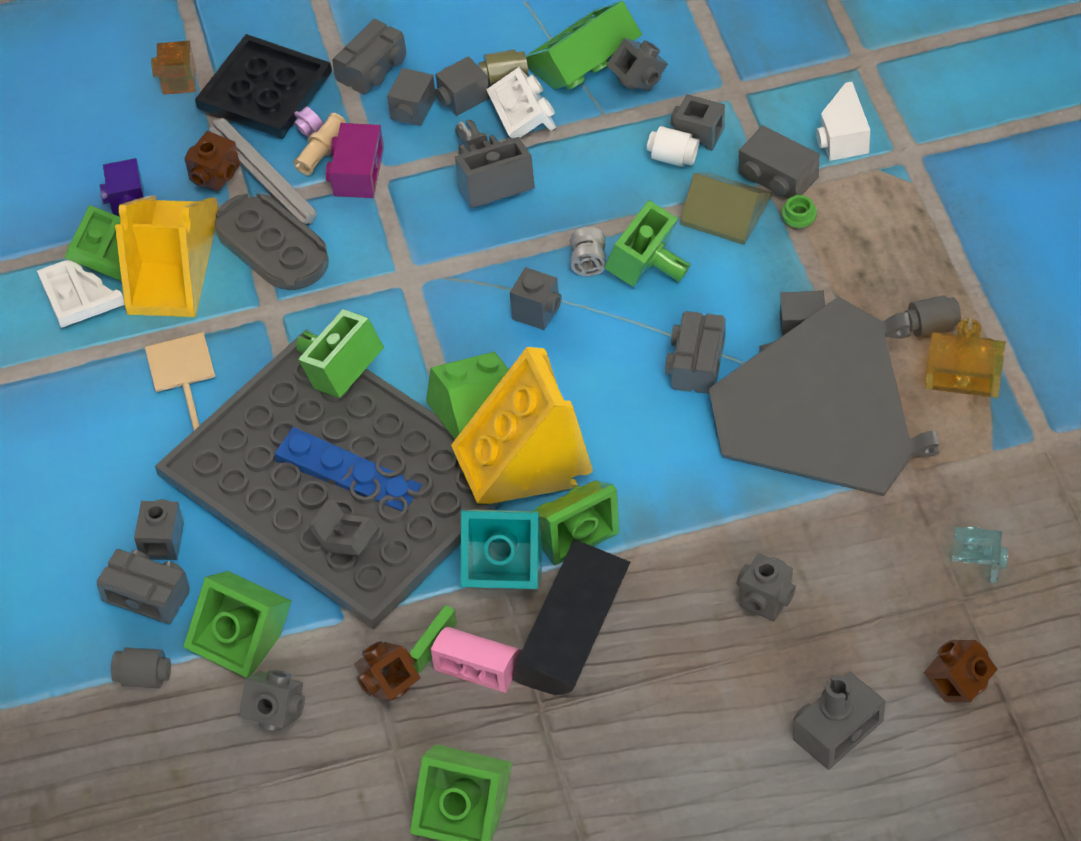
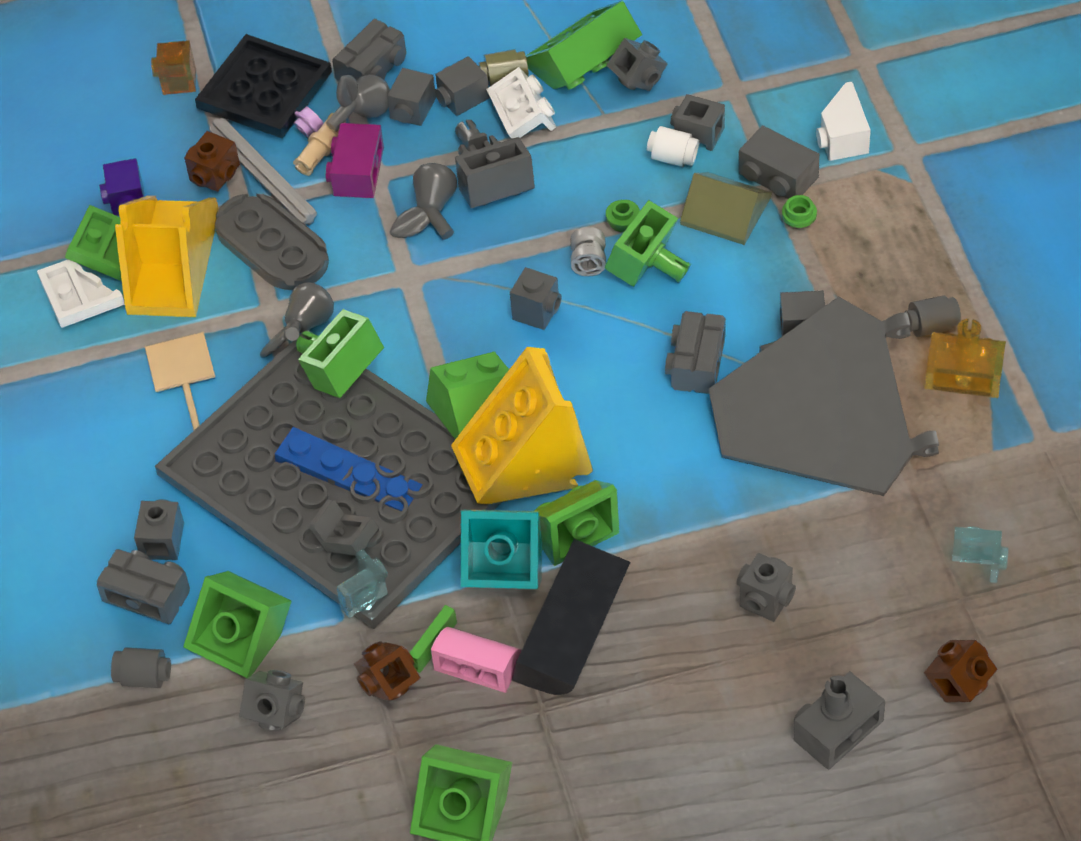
(307, 308): none -> dark grey piece
(362, 96): none -> dark grey piece
(365, 587): none -> clear light blue bracket
(433, 188): none -> dark grey piece
(621, 214): none -> bright green plate

